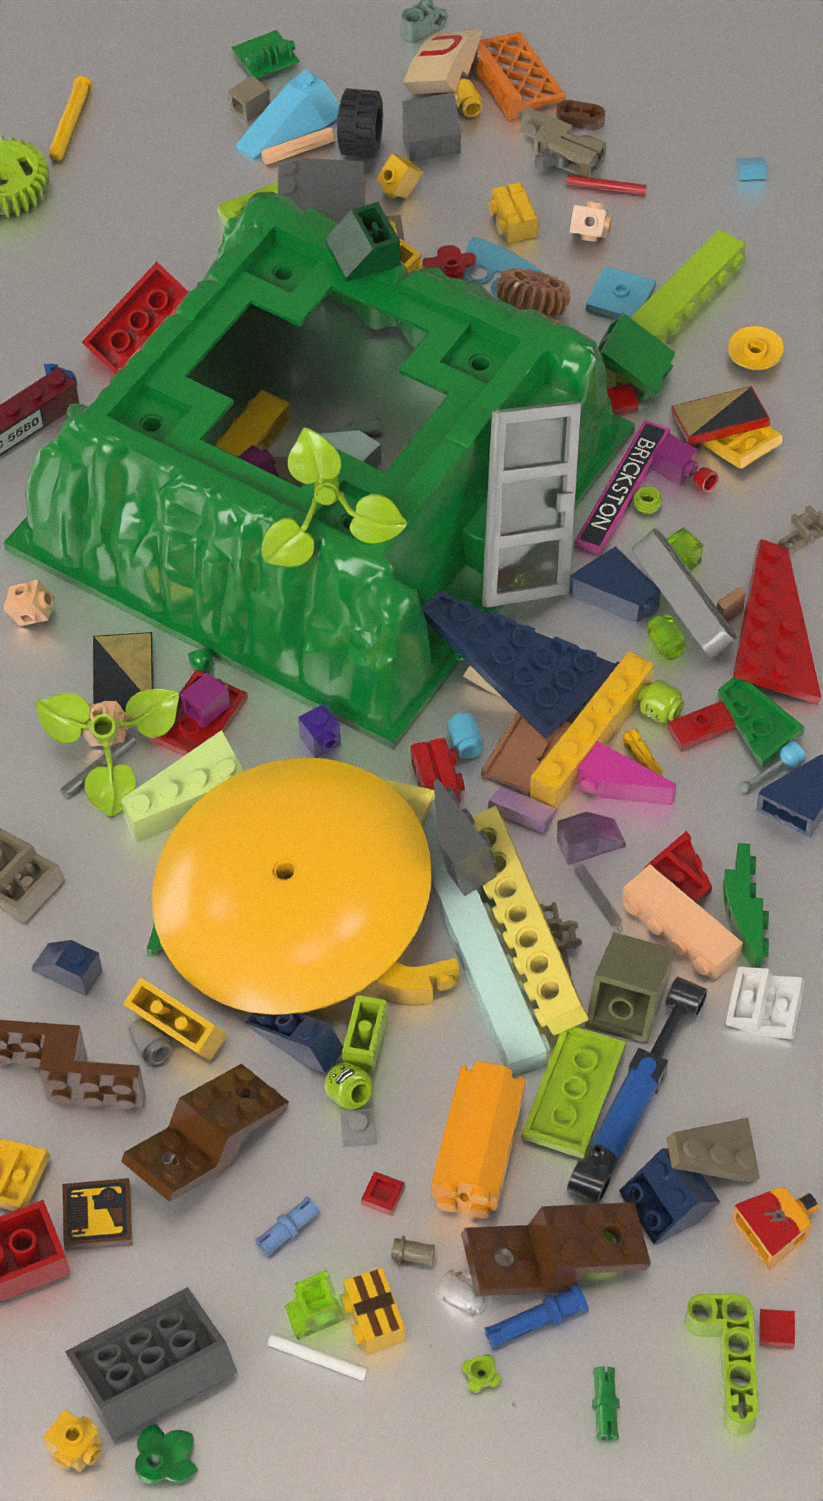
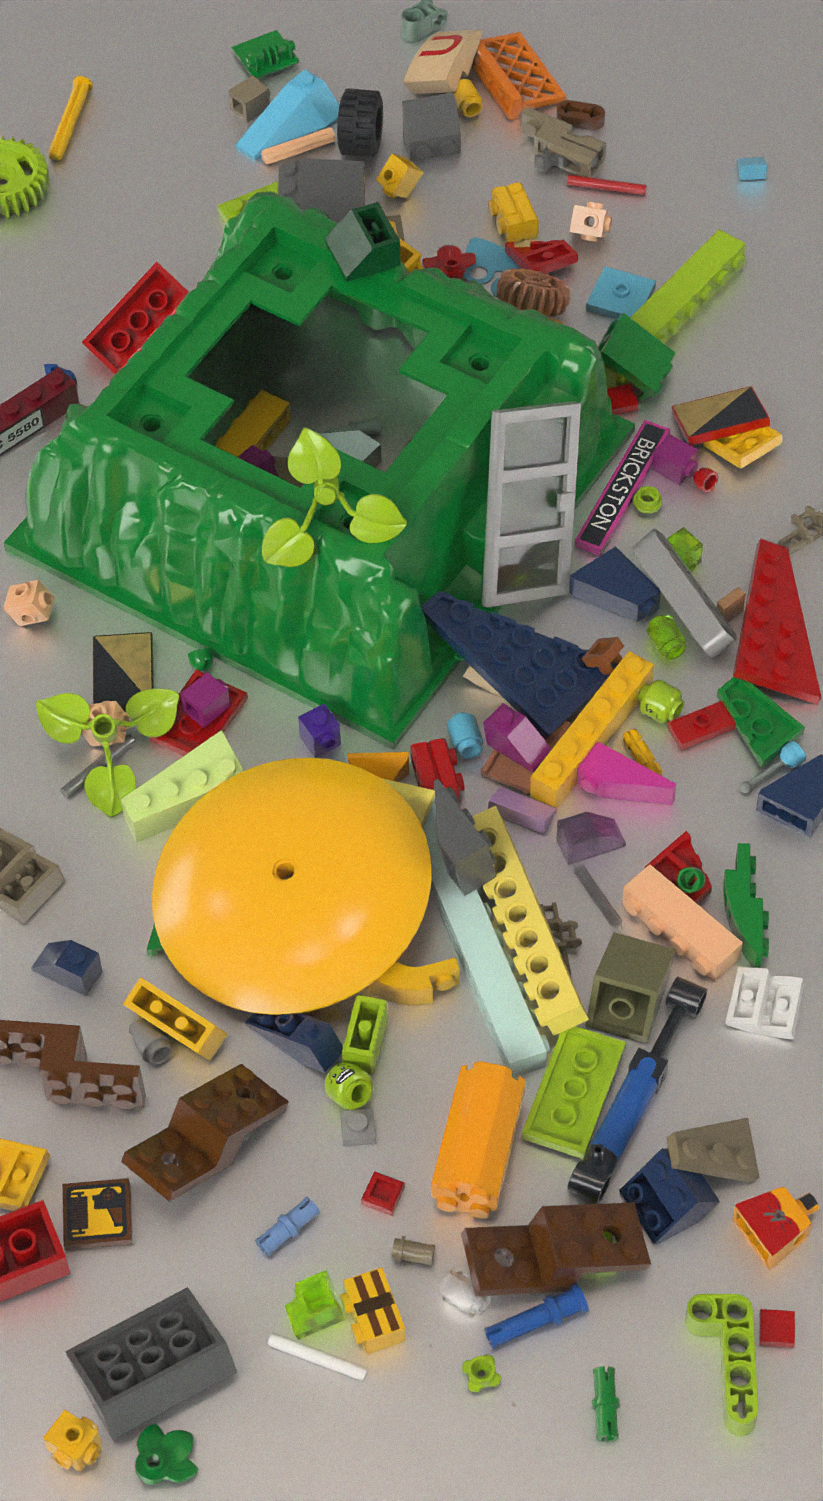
(385, 765): none -> light orange slope
(515, 737): none -> magenta slope
(542, 255): none -> red wing
(603, 653): none -> dark orange tile
(687, 875): none -> green hinge
(755, 347): yellow dish -> none

